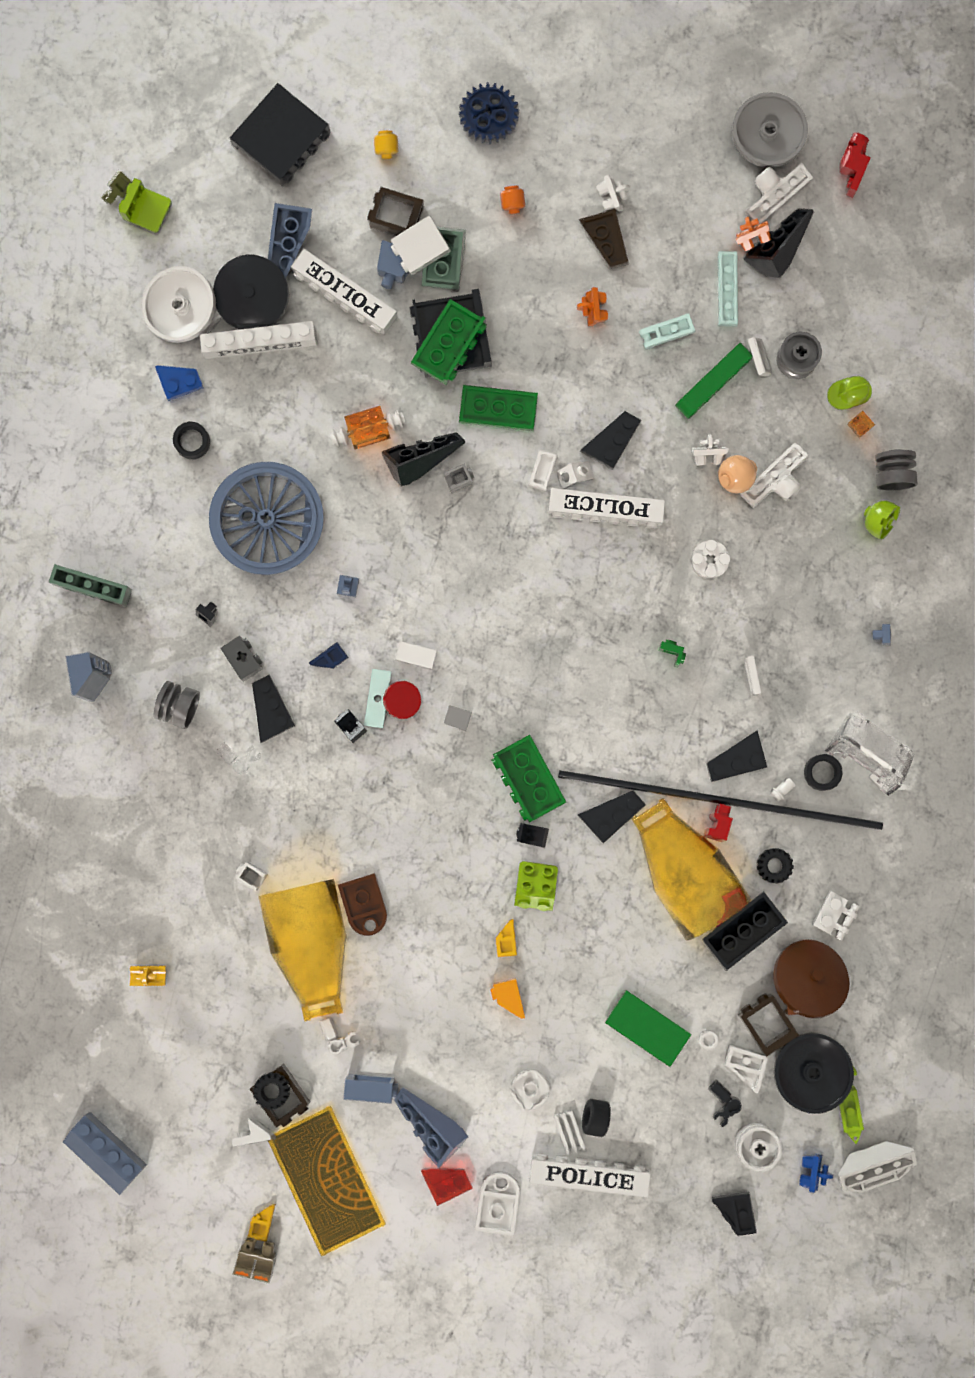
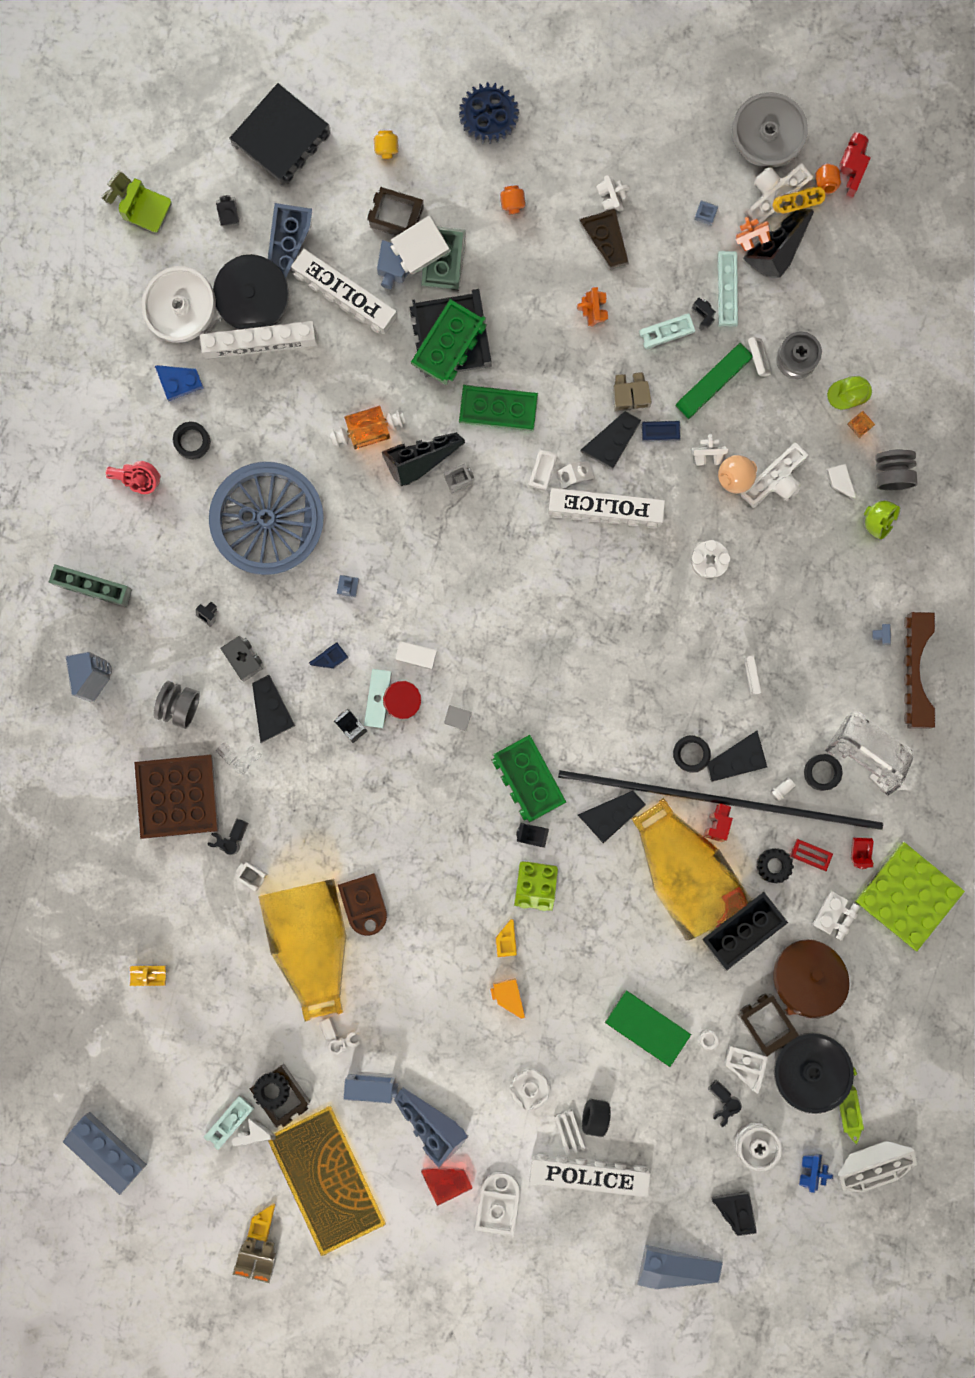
(136, 476): none -> coral pin
(176, 796): none -> reddish brown plate
(227, 210): none -> black bracket
(229, 1121): none -> light aqua plate
(231, 846): none -> black bar
(639, 389): none -> dark tan hips
(660, 431): none -> dark blue tile
(672, 648): green bracket -> none
(673, 1269): none -> sand blue wedge
(691, 739): none -> black tyre
(704, 309): none -> black bracket
(706, 212): none -> sand blue tile
(792, 196): none -> yellow beam
(795, 849): none -> red tile
(828, 178): none -> orange head
(840, 480): none -> white tile
(862, 853): none -> red bracket
(909, 896): none -> lime plate
(920, 711): none -> reddish brown arch

